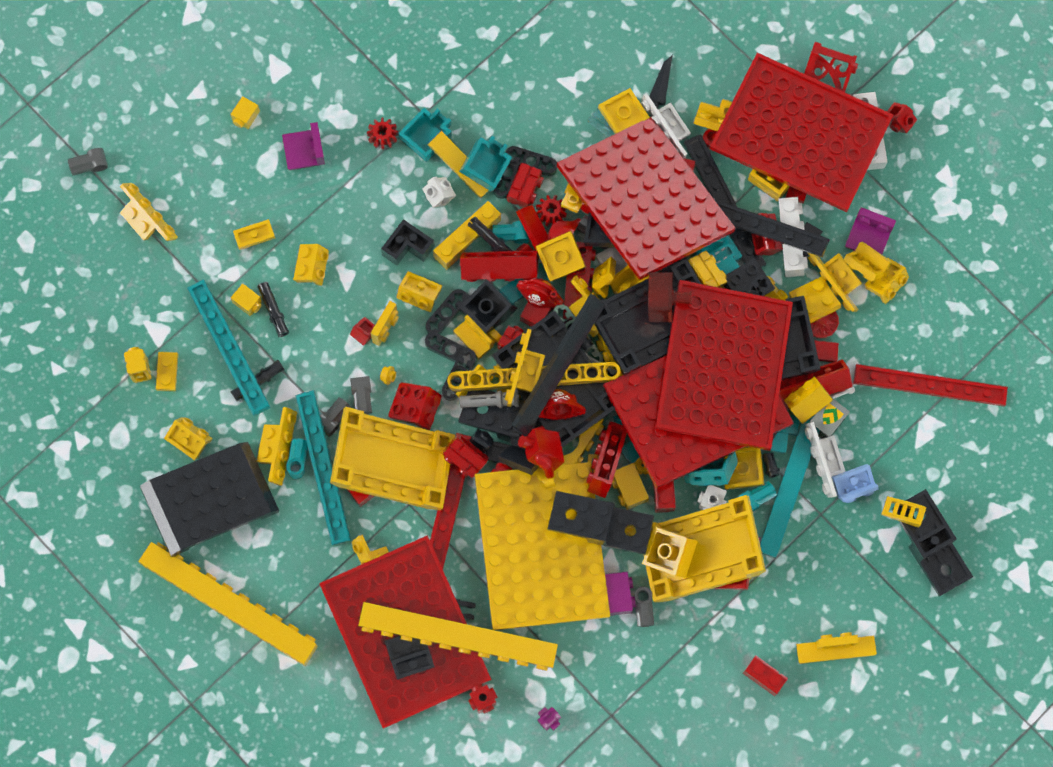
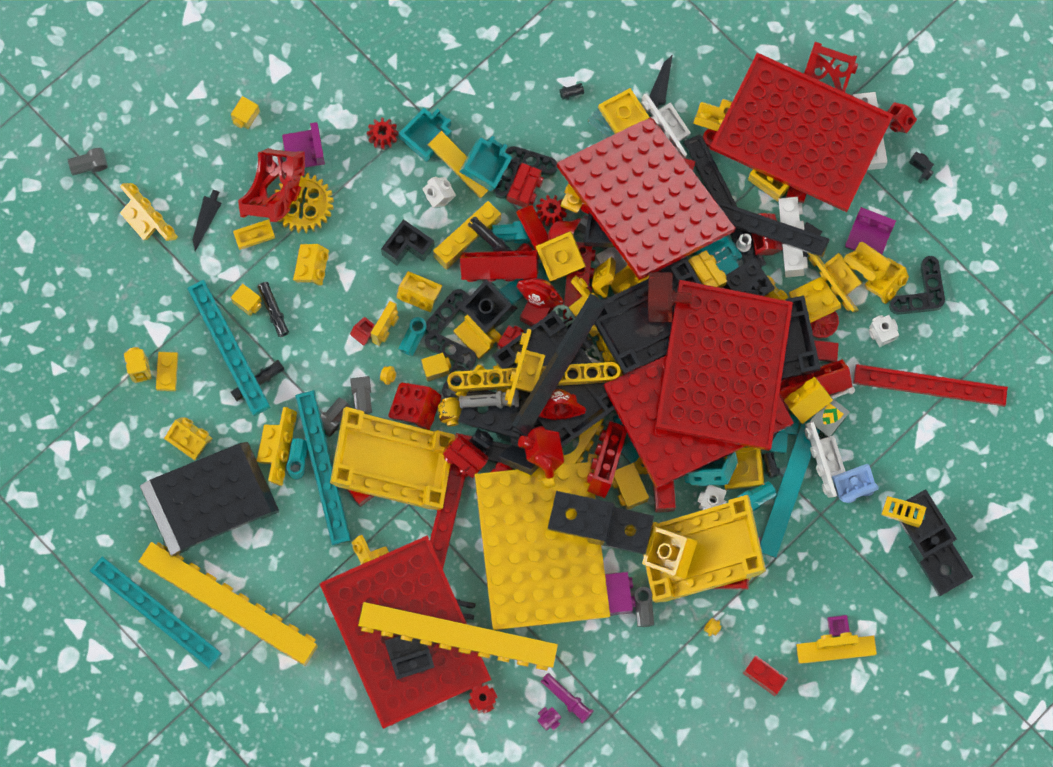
(156, 612): none -> teal tile
(207, 213): none -> black bar
(276, 207): none -> red fence
(319, 205): none -> yellow gear
(412, 338): none -> teal piece
(436, 366): none -> yellow brick
(449, 411): none -> yellow head
(571, 91): none -> black pin
(573, 704): none -> magenta pin
(712, 627): none -> yellow plate
(744, 243): none -> white pin
(838, 625): none -> magenta tile
(883, 330): none -> white brick
(923, 164): none -> black bracket
(926, 297): none -> black beam

